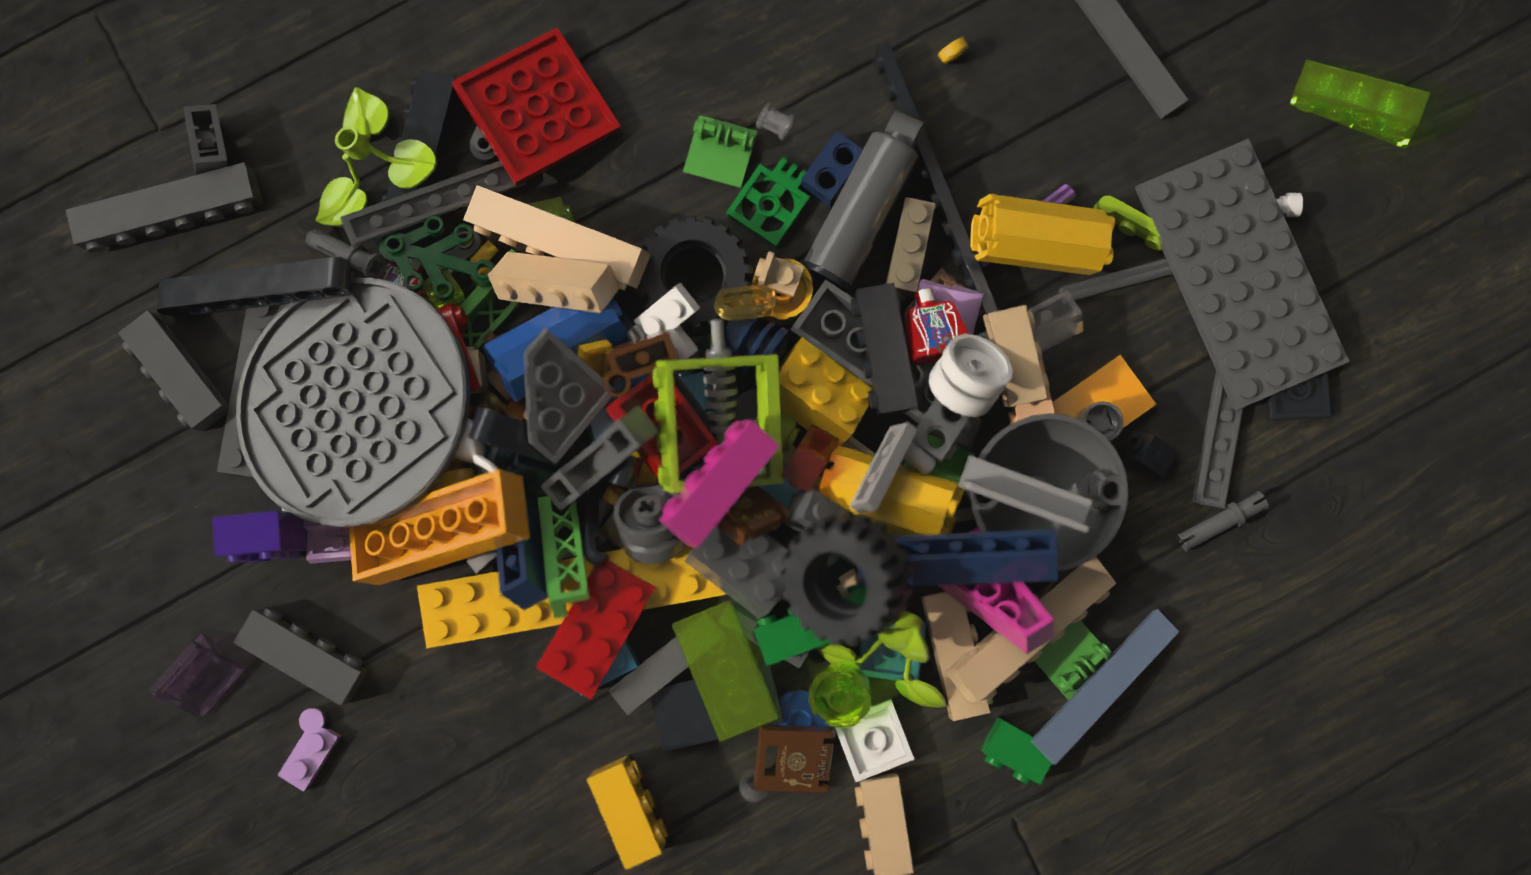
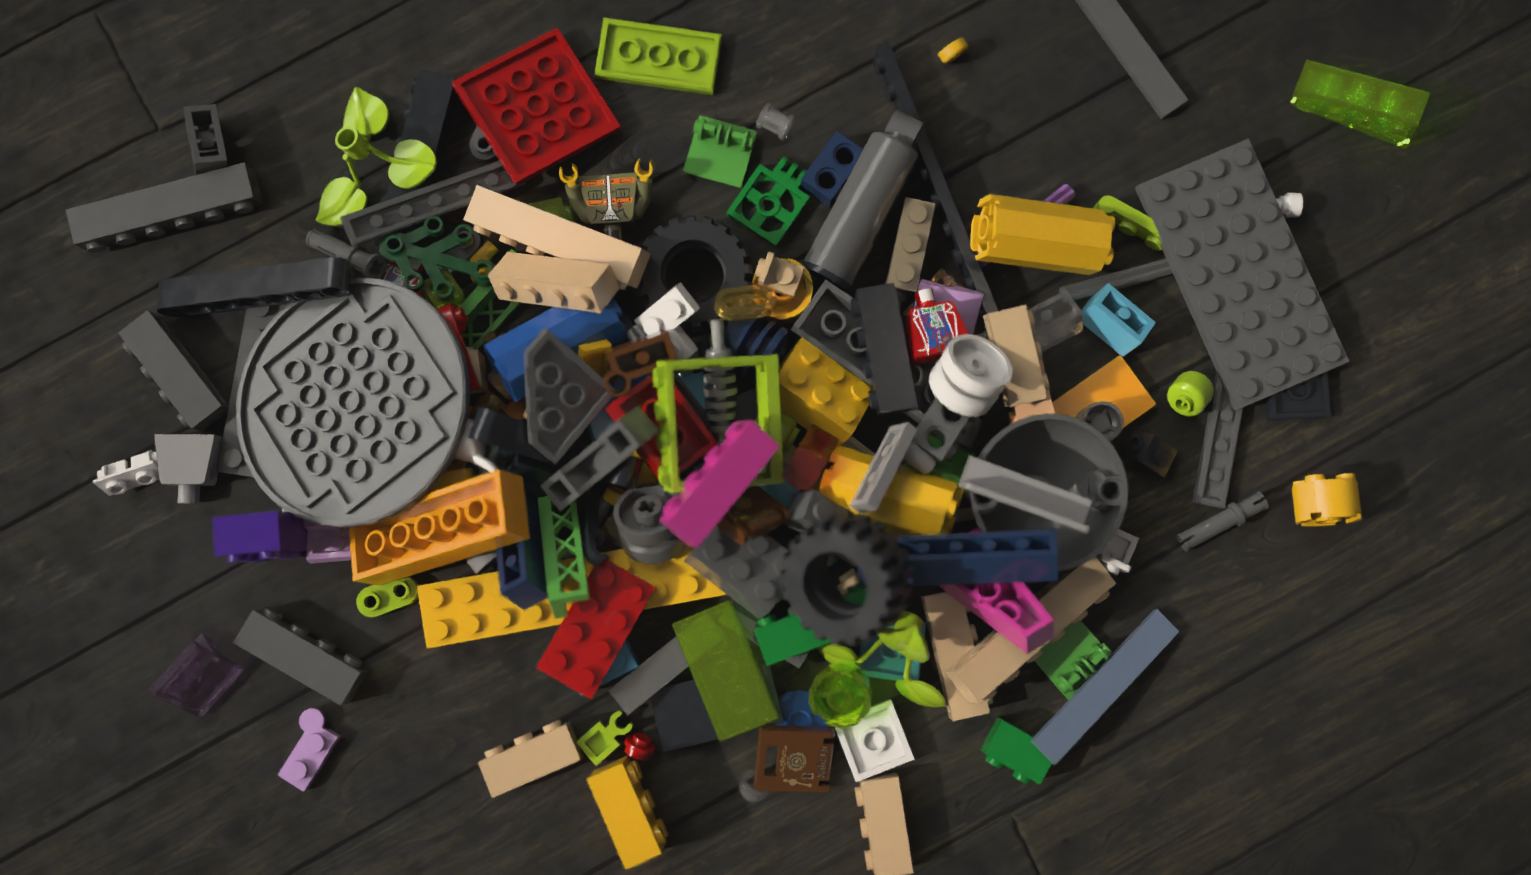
(118, 478): none -> white hinge
(188, 462): none -> light grey torso
(387, 597): none -> lime plate
(530, 758): none -> tan brick
(602, 740): none -> lime plate
(610, 200): none -> olive torso
(639, 746): none -> red plate
(658, 56): none -> lime tile
(1116, 320): none -> medium azure brick
(1118, 553): none -> white bracket
(1190, 393): none -> lime head
(1326, 501): none -> yellow brick

